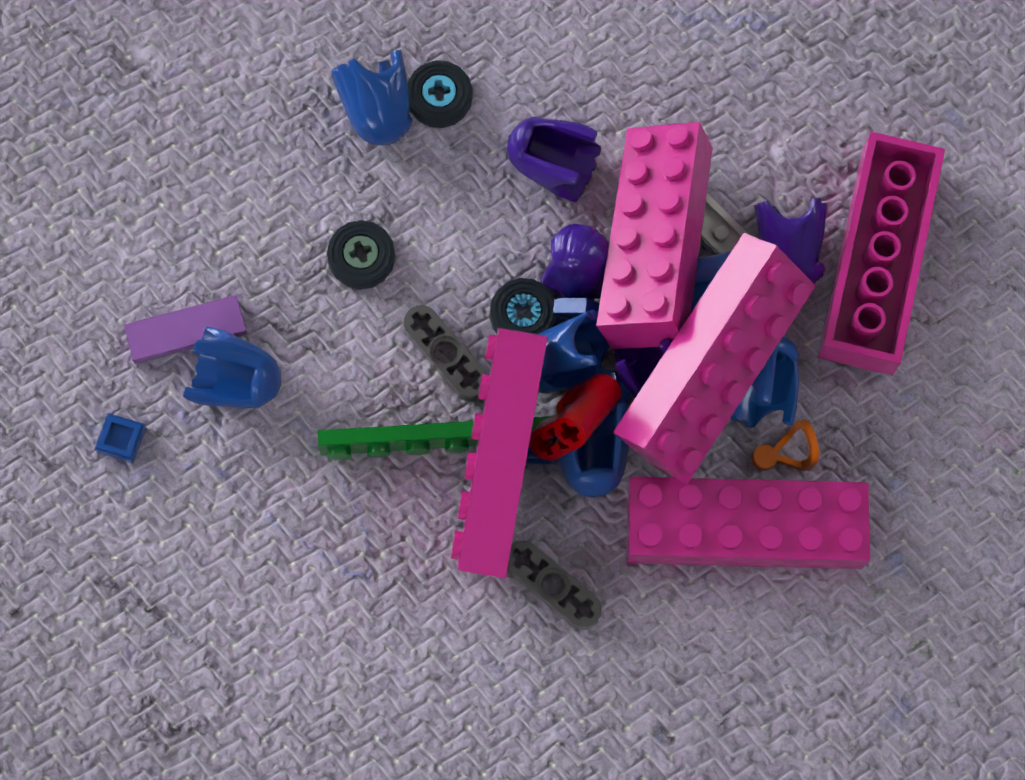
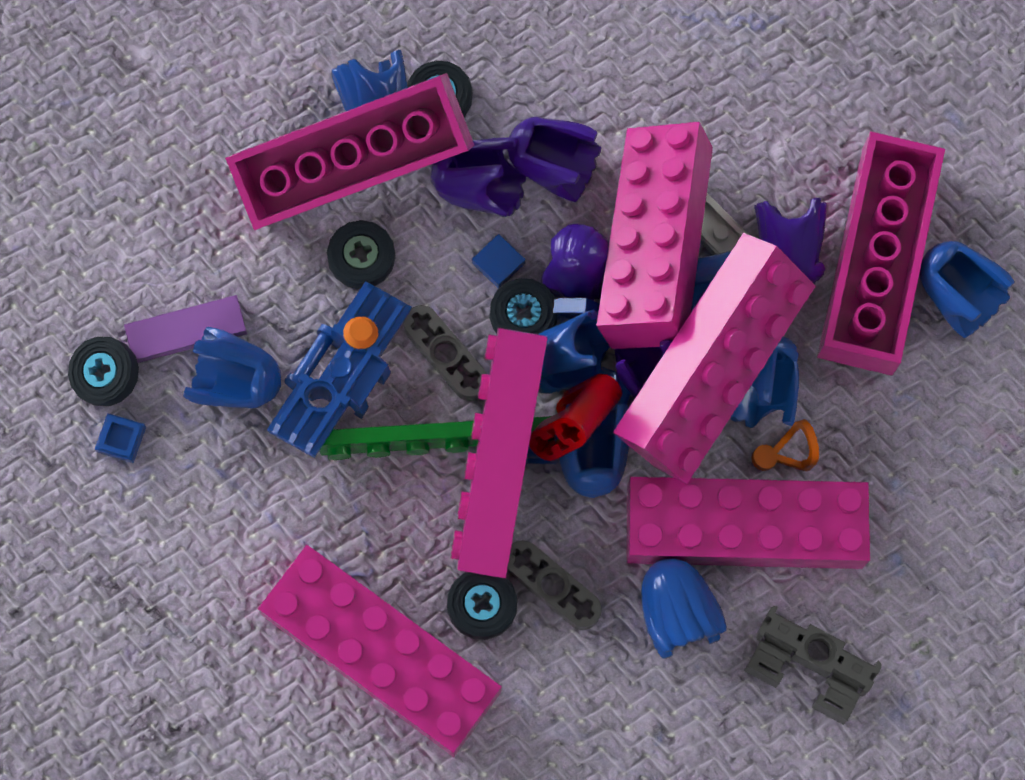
(116, 384): none -> black bush
(350, 151): none -> dark pink brick
(350, 375): none -> blue piece
(380, 650): none -> dark pink brick
(481, 178): none -> dark purple hair
(483, 624): none -> black bush
(498, 261): none -> blue tile
(679, 606): none -> blue hair
(785, 636): none -> dark grey piece
(964, 285): none -> blue hair

